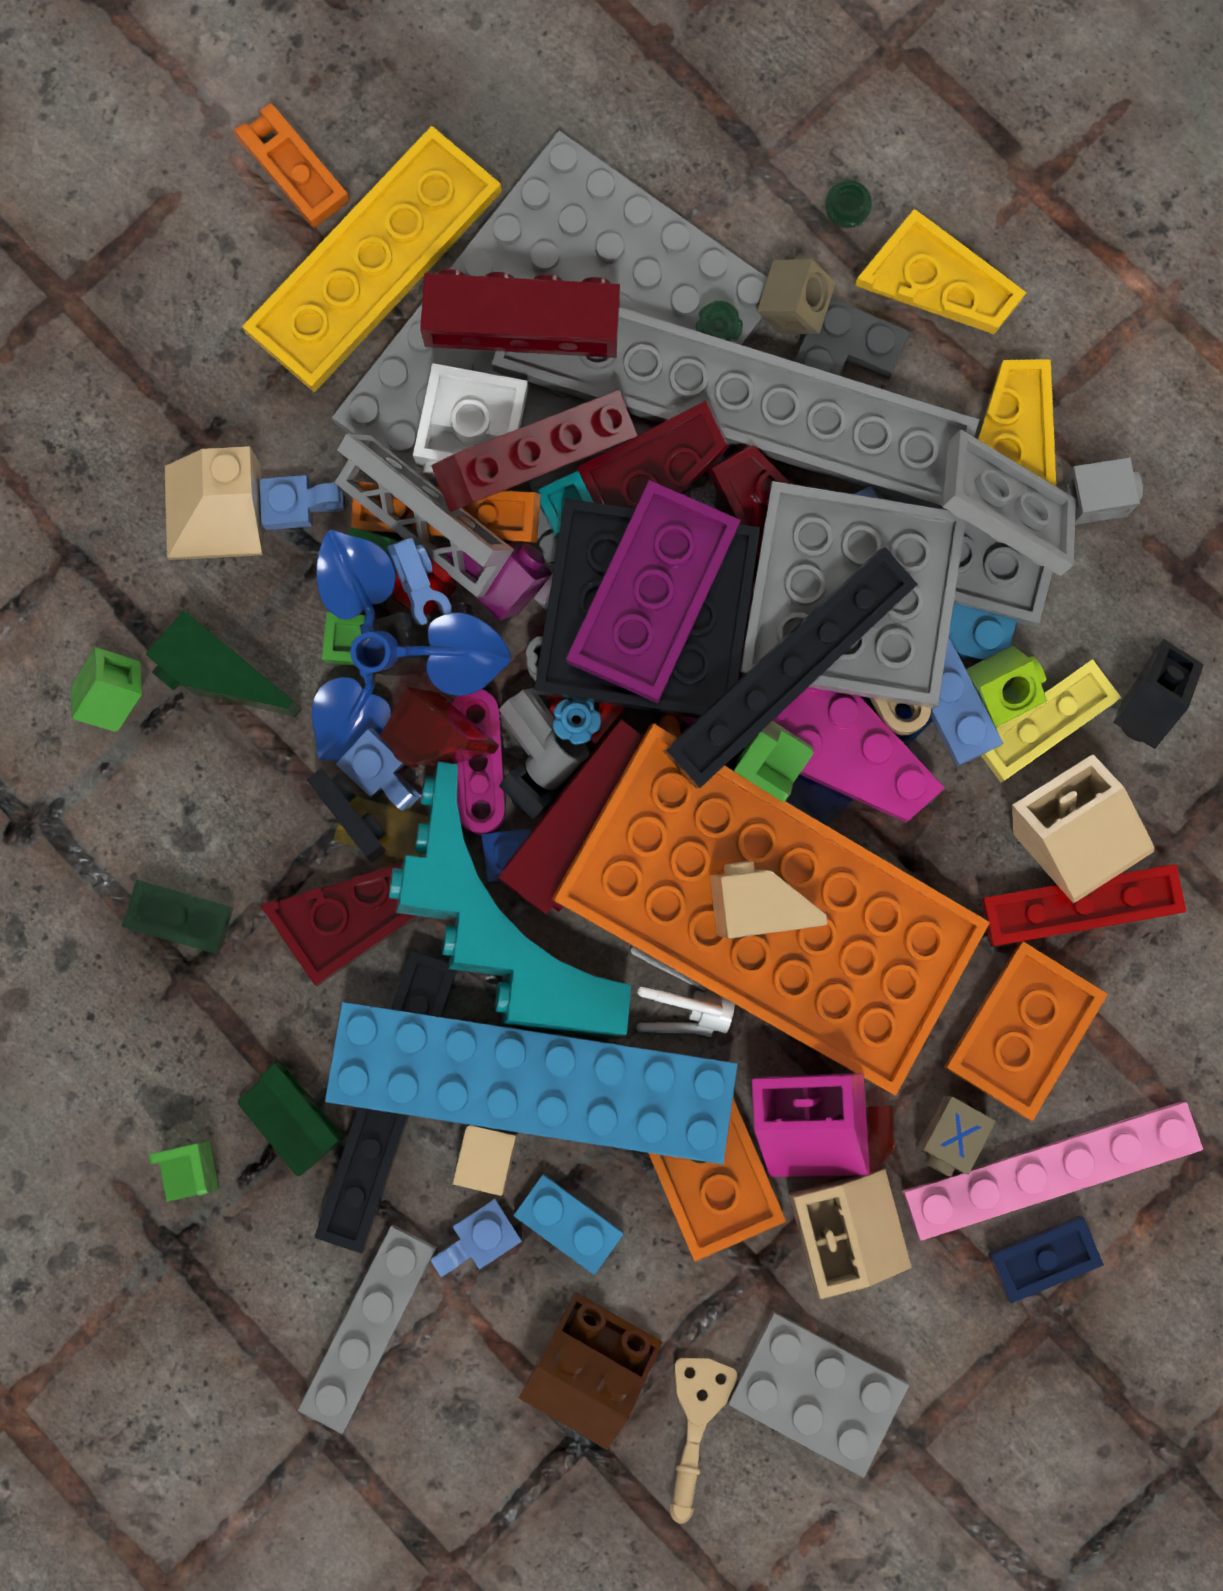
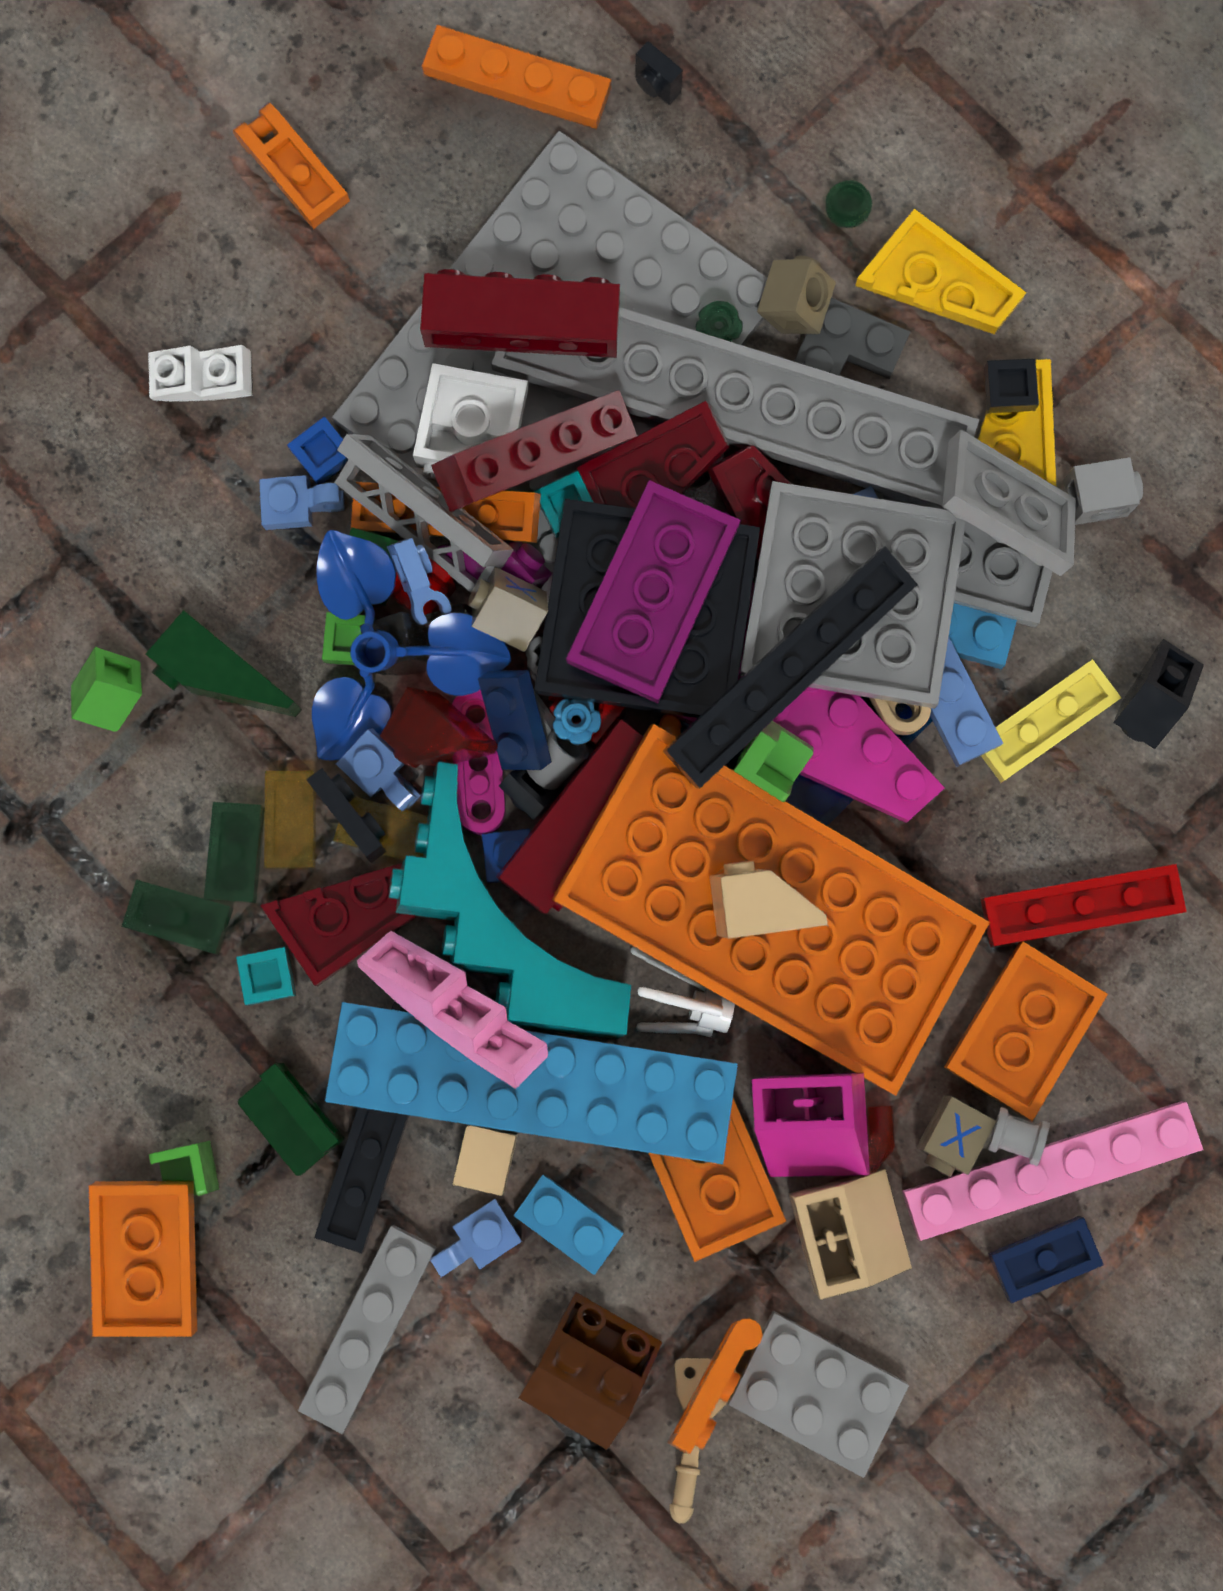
(143, 1258): none -> orange plate
(198, 375): none -> white slope
(214, 504): tan slope -> none
(234, 852): none -> clear green plate
(266, 976): none -> teal plate
(289, 820): none -> clear yellow tile
(318, 451): none -> blue plate
(372, 259): yellow plate -> none
(452, 1010): none -> bright pink slope
(508, 608): none -> dark tan brick
(515, 720): none -> dark blue plate
(516, 76): none -> orange plate
(658, 74): none -> black plate
(716, 1383): none -> orange plate
(1011, 385): none -> black plate
(1019, 1136): none -> light grey bush
(1024, 693): lime brick -> none
(1081, 828): tan slope -> none

